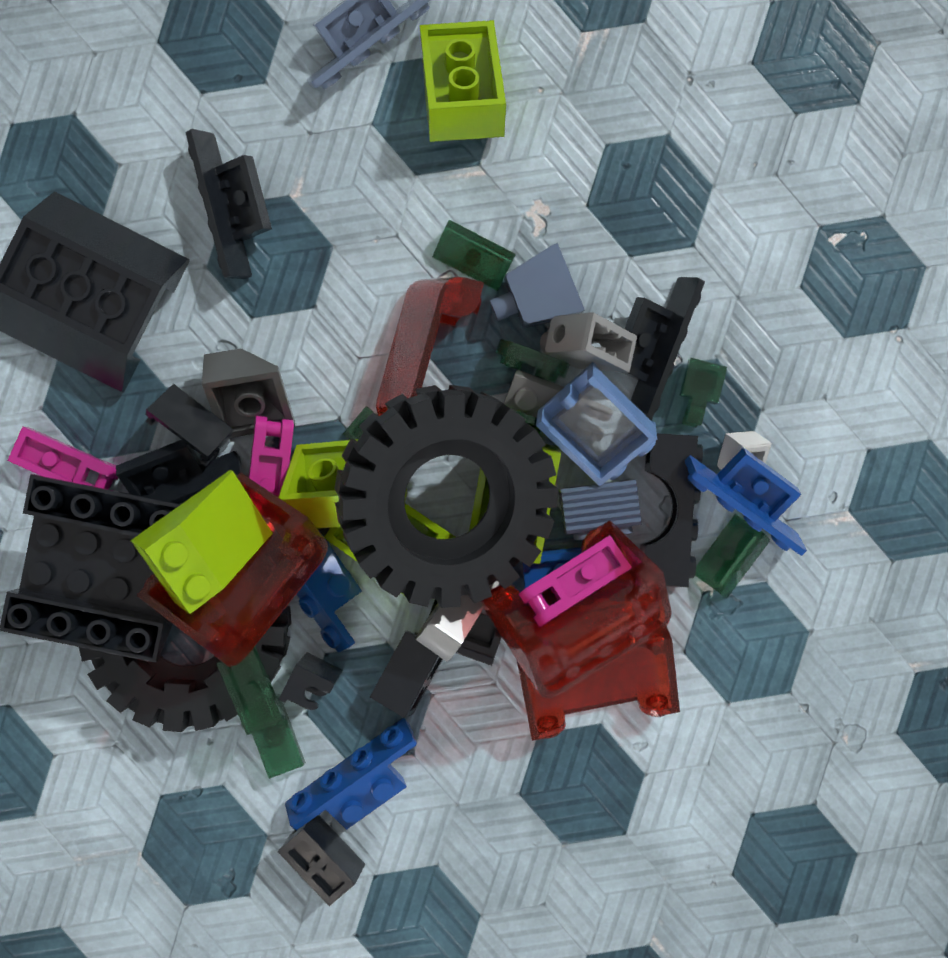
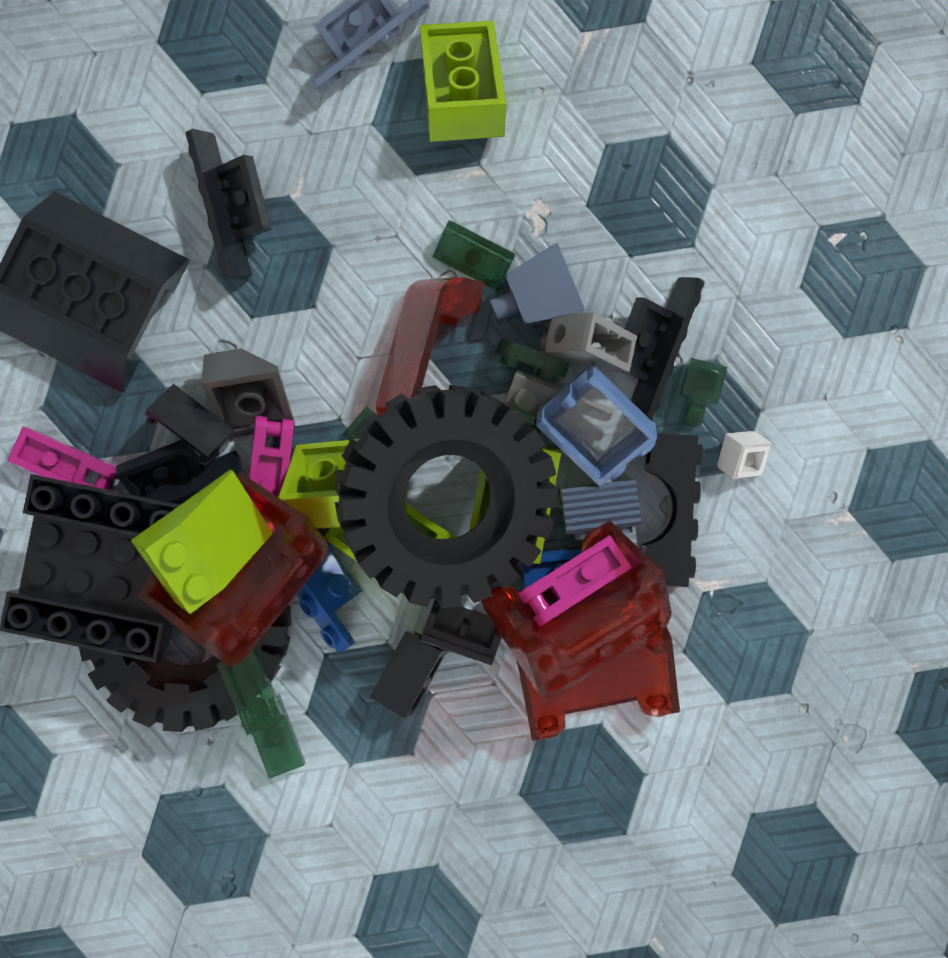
(310, 675): black hinge -> none
(322, 859): black hinge -> none
(356, 783): blue bracket -> none
(448, 627): light grey beam -> none
(731, 556): clear green slope -> none
(753, 491): blue bracket -> none

